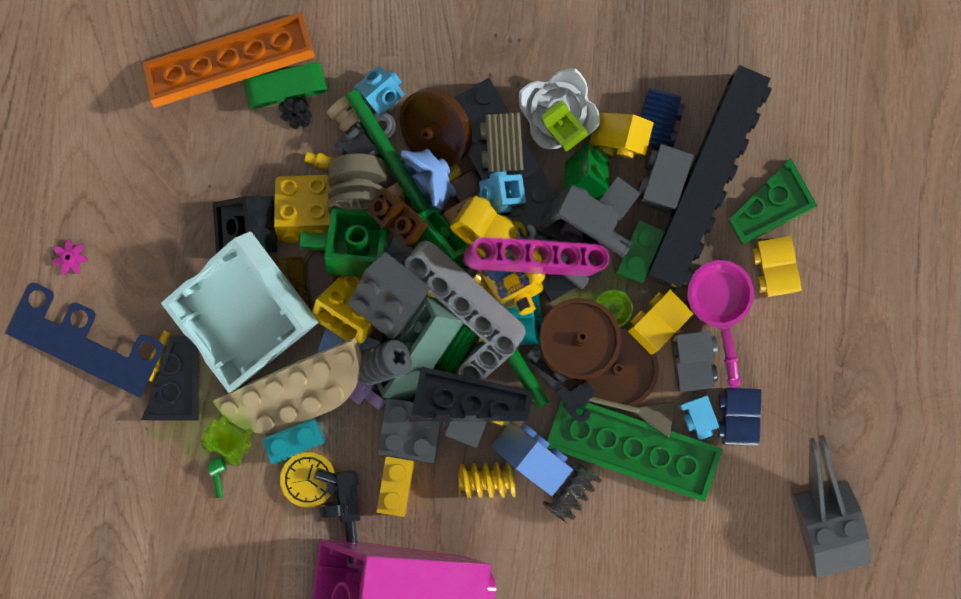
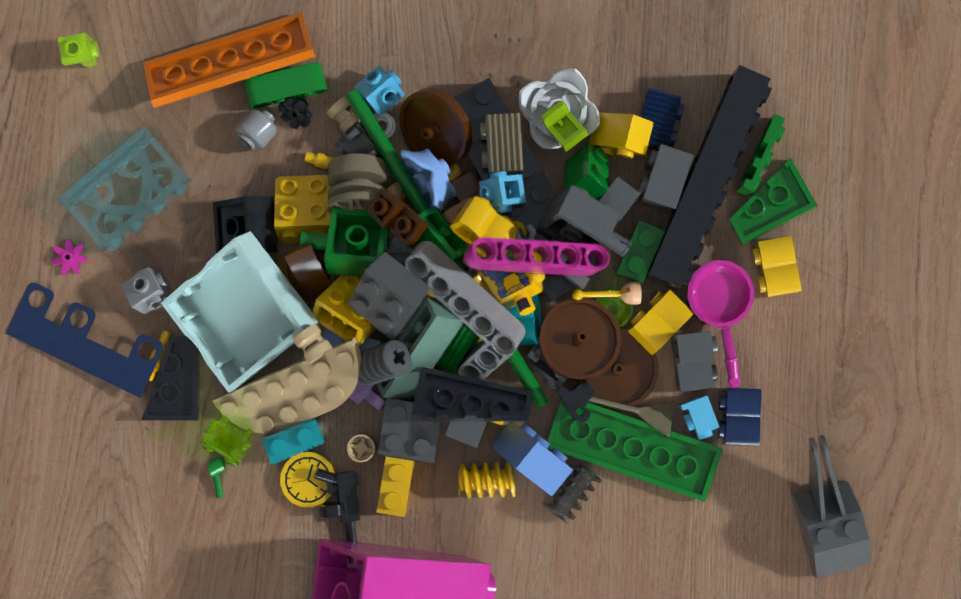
(78, 49): none -> lime bracket
(86, 190): none -> clear light blue fence
(146, 289): none -> light grey brick
(255, 129): none -> light grey head
(308, 270): none -> reddish brown slope
(308, 338): none -> tan wheel
(361, 447): none -> tan wheel
(629, 293): none -> hinge
(761, 156): none -> green wing

